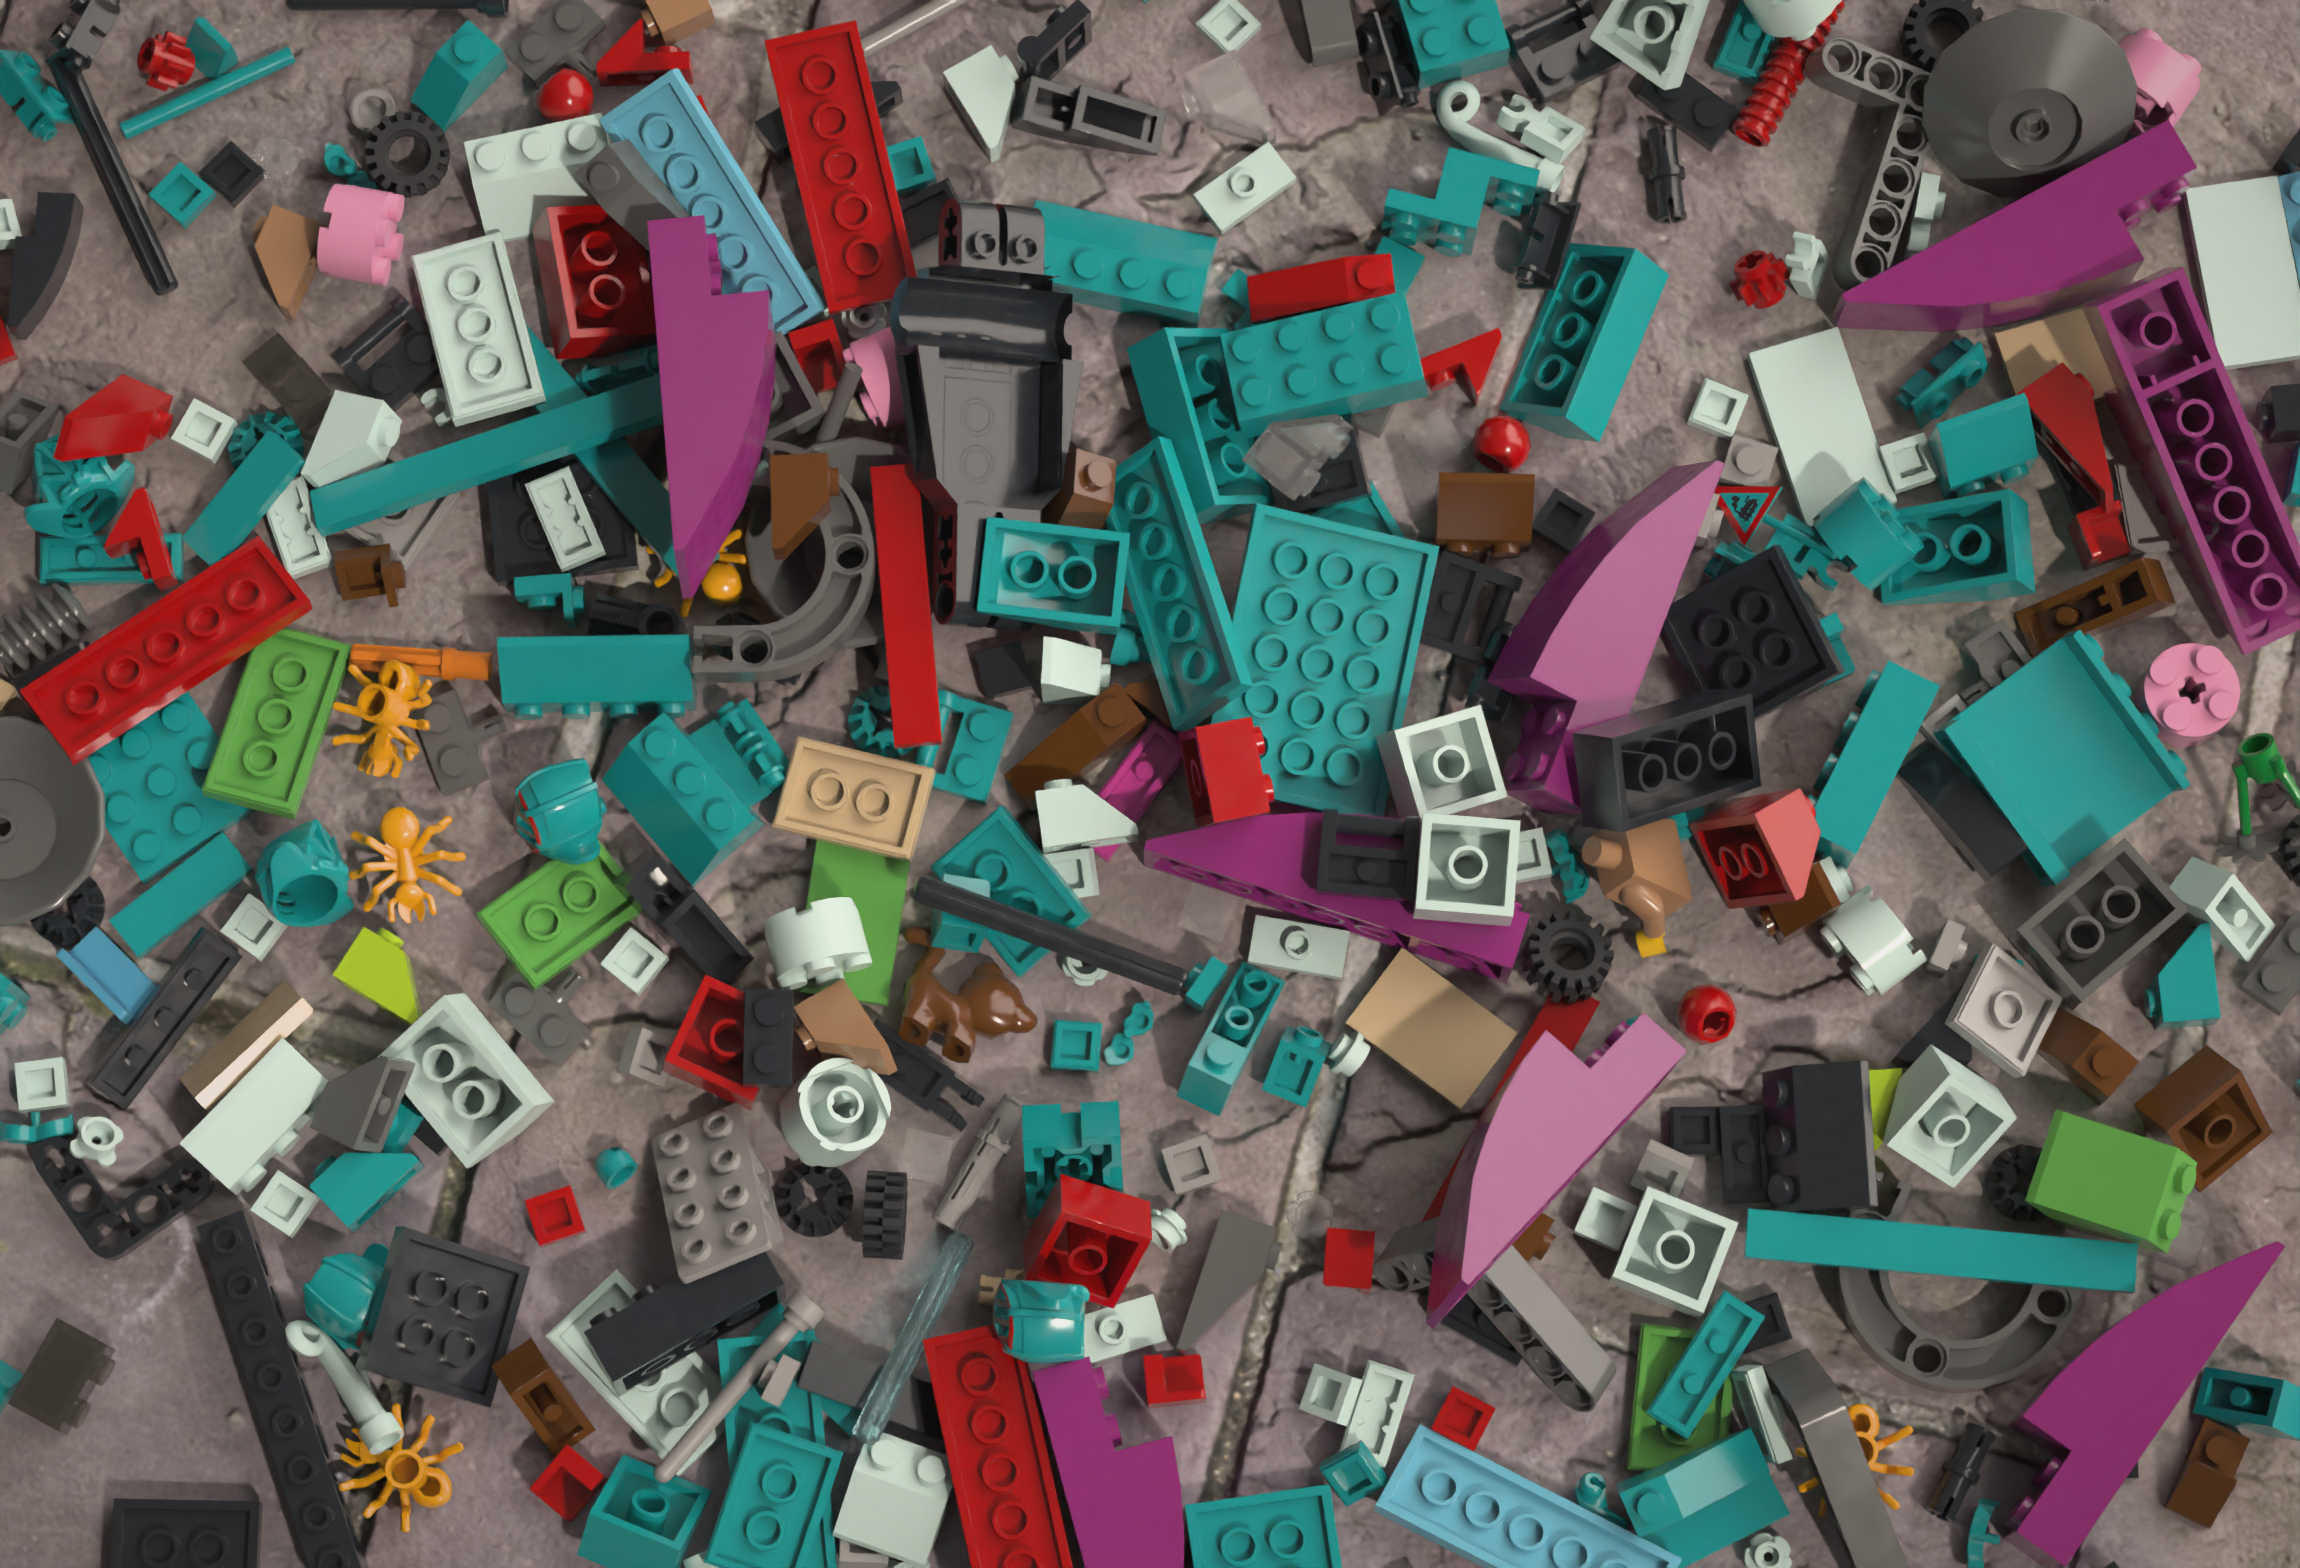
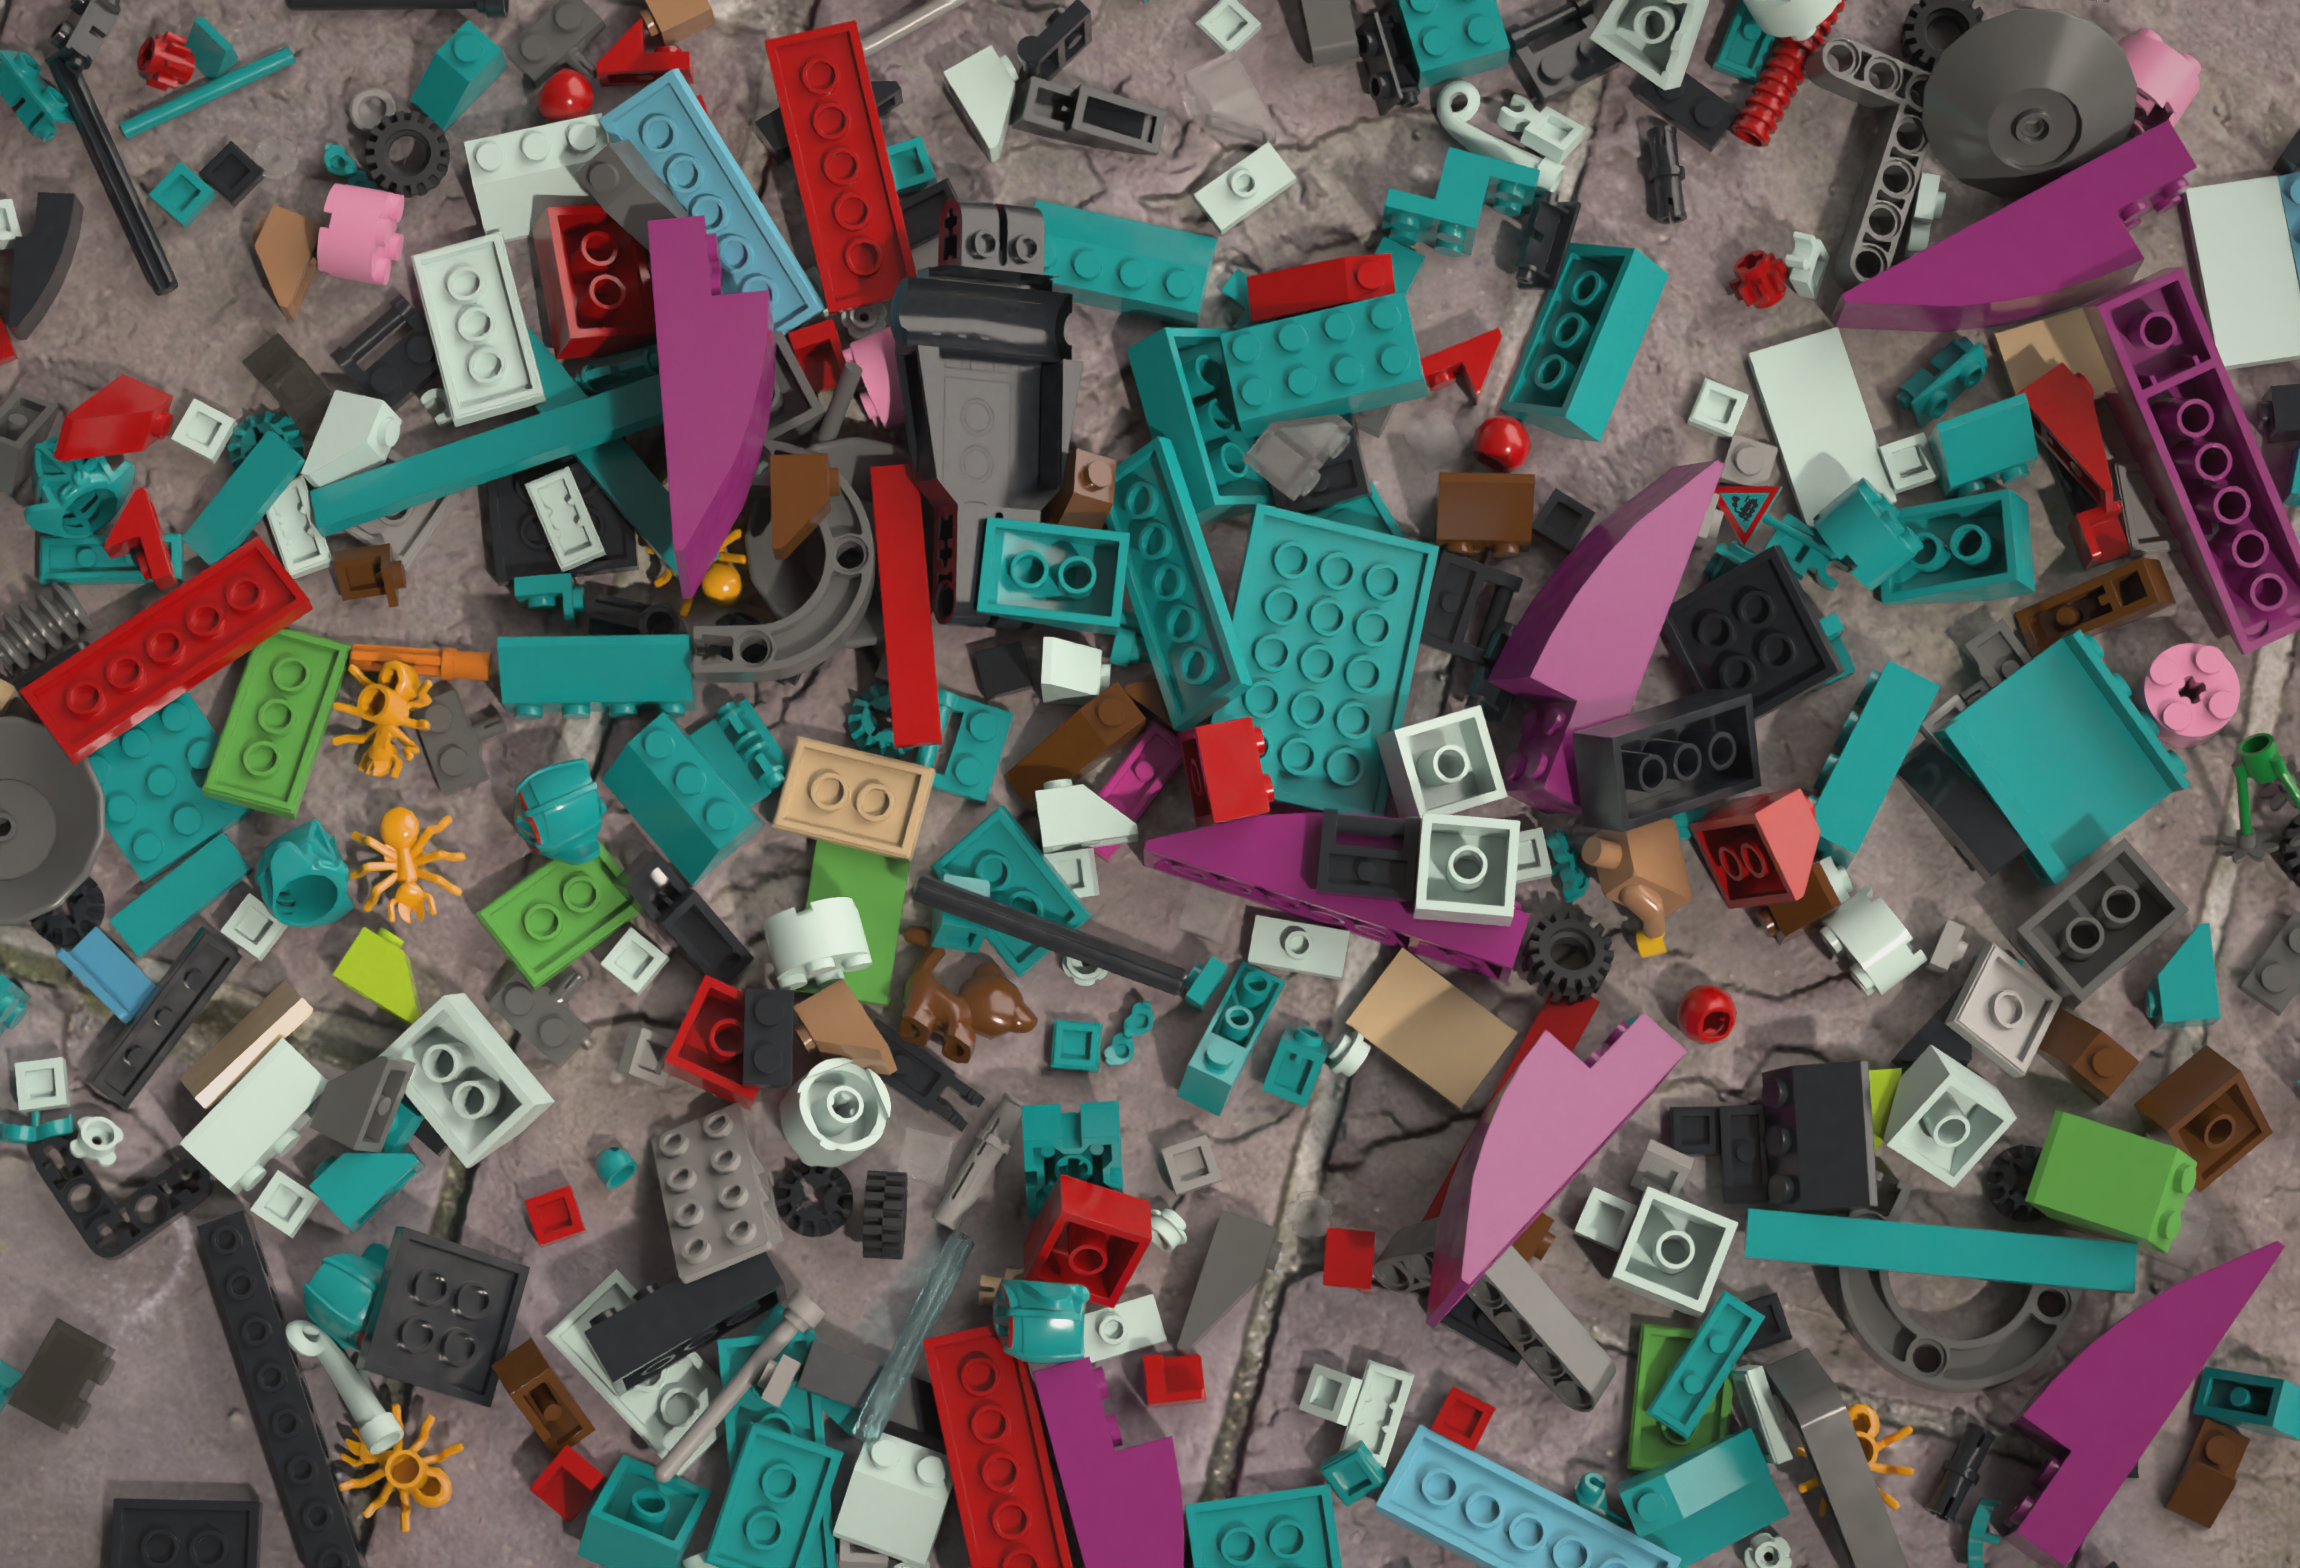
(2222, 901): light aqua slope -> none

